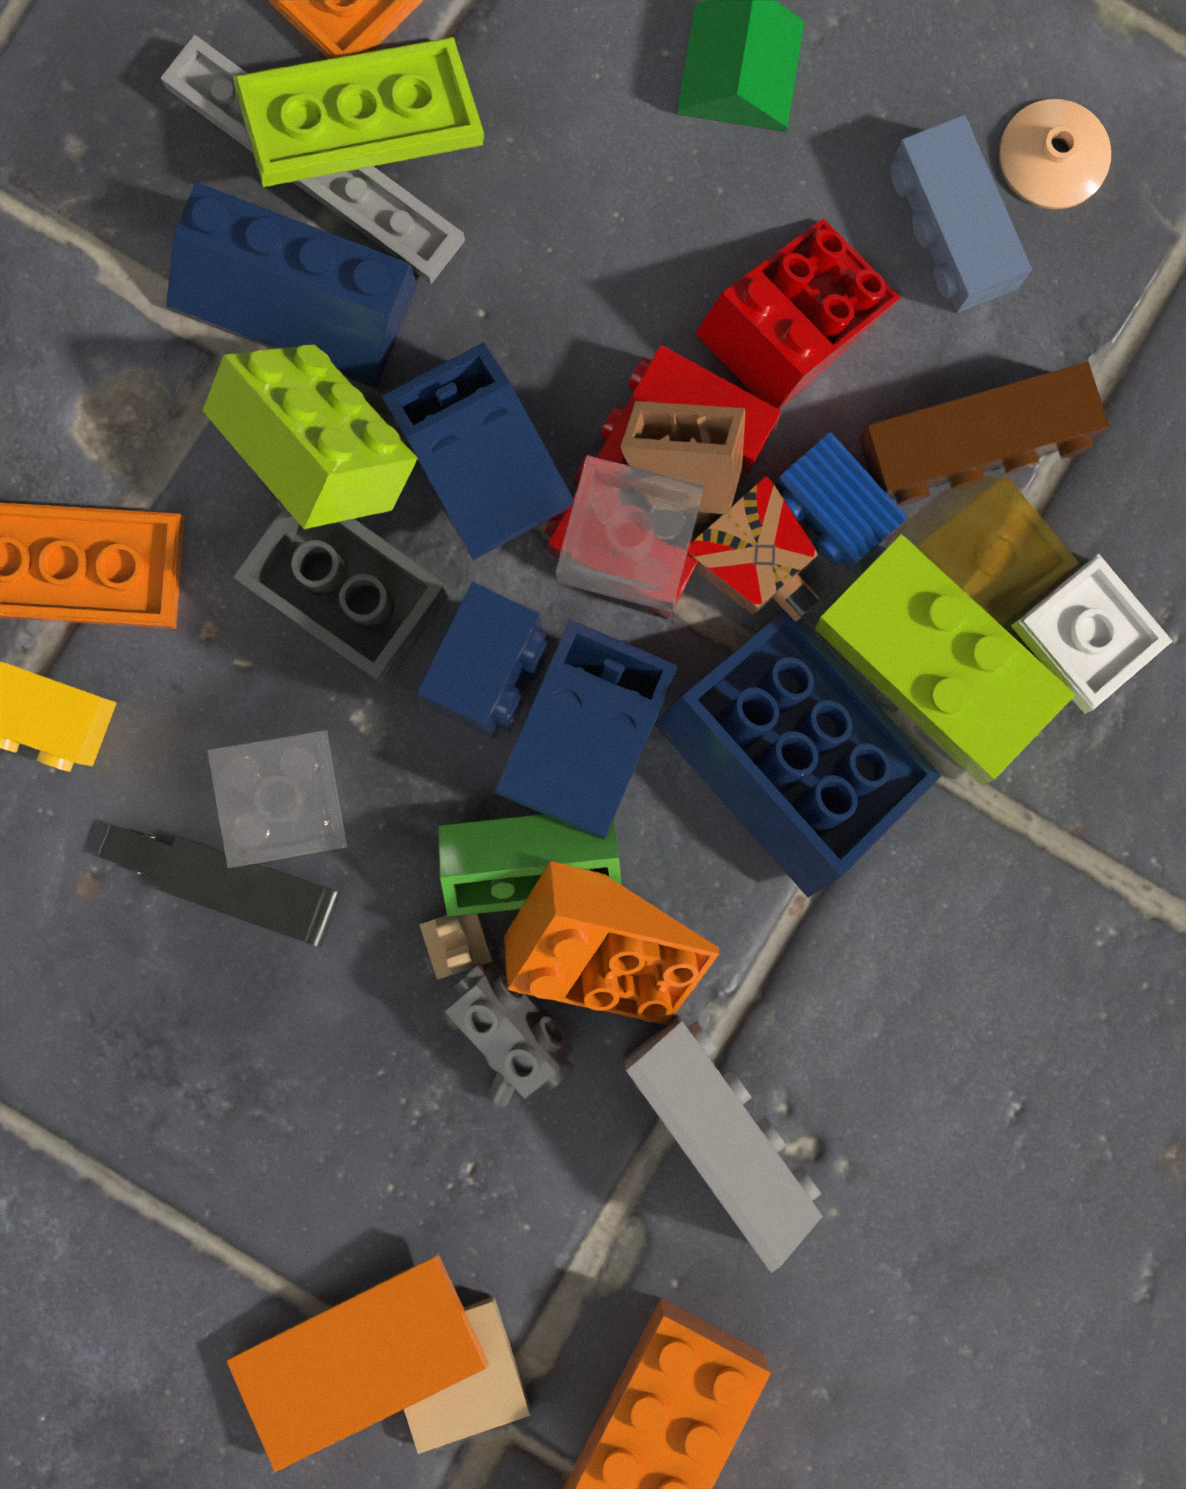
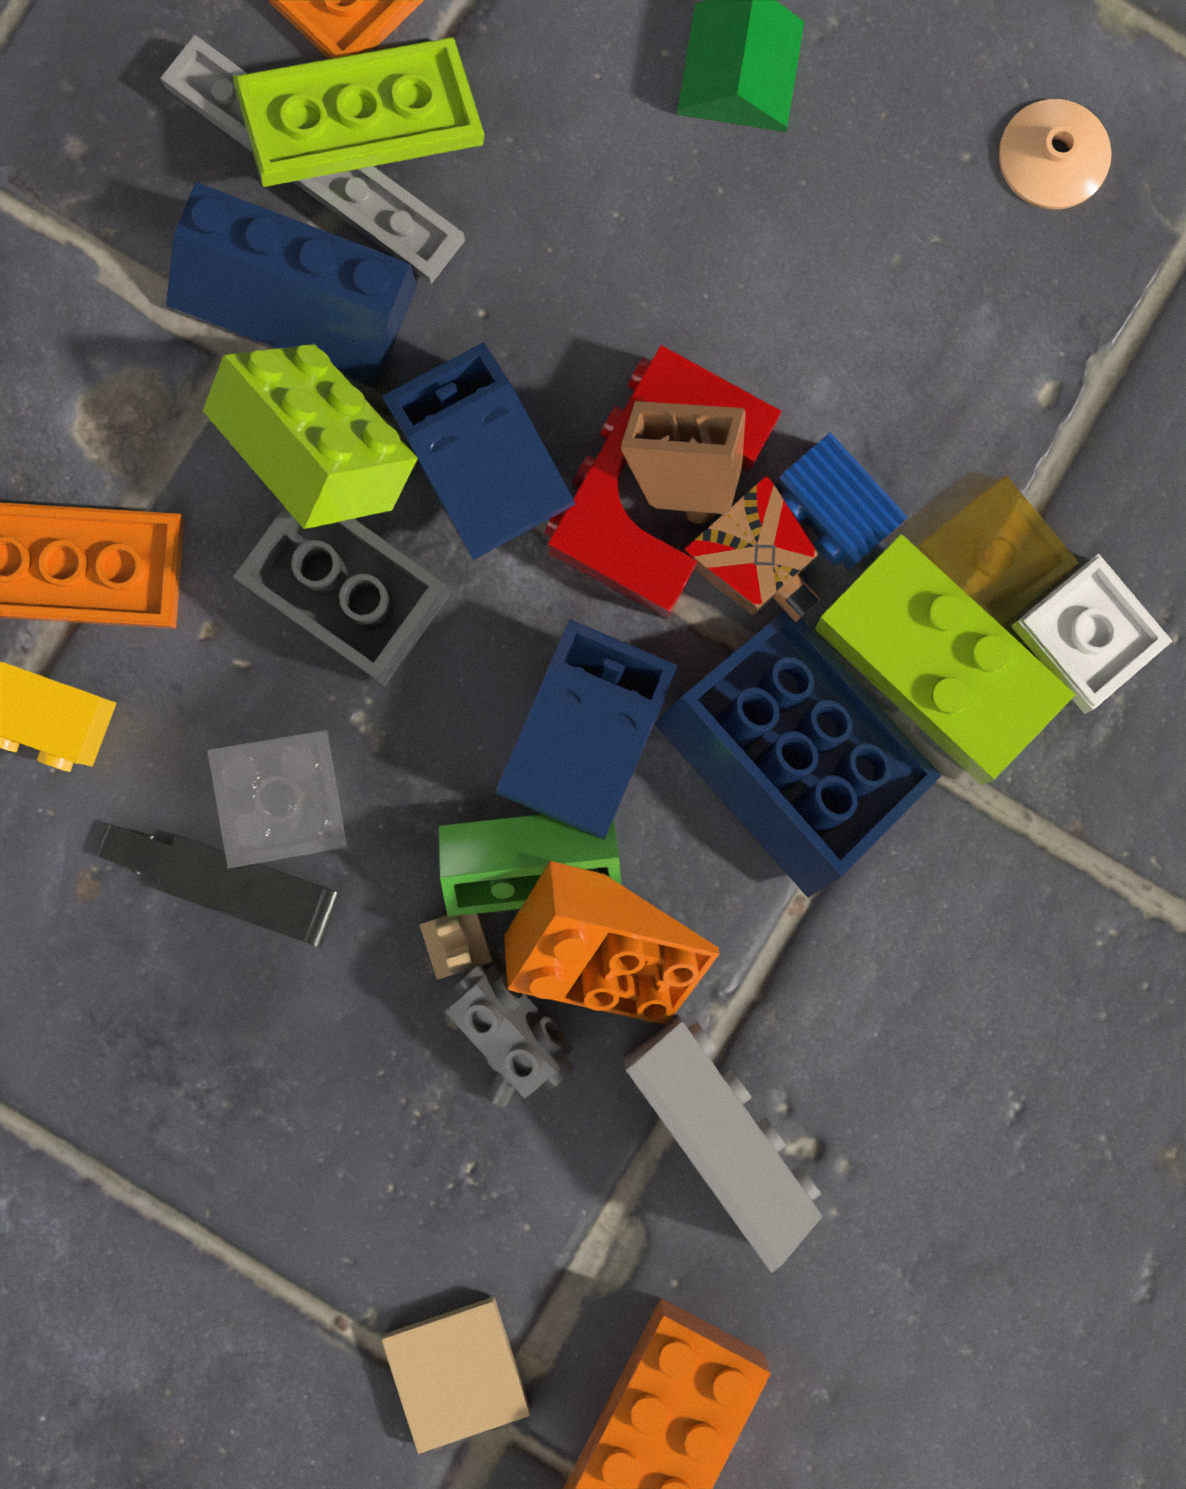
(357, 1363): orange tile -> none
(485, 662): dark blue brick -> none
(629, 533): clear brick -> none
(796, 314): red slope -> none
(959, 214): sand blue brick -> none
(984, 433): reddish brown brick -> none

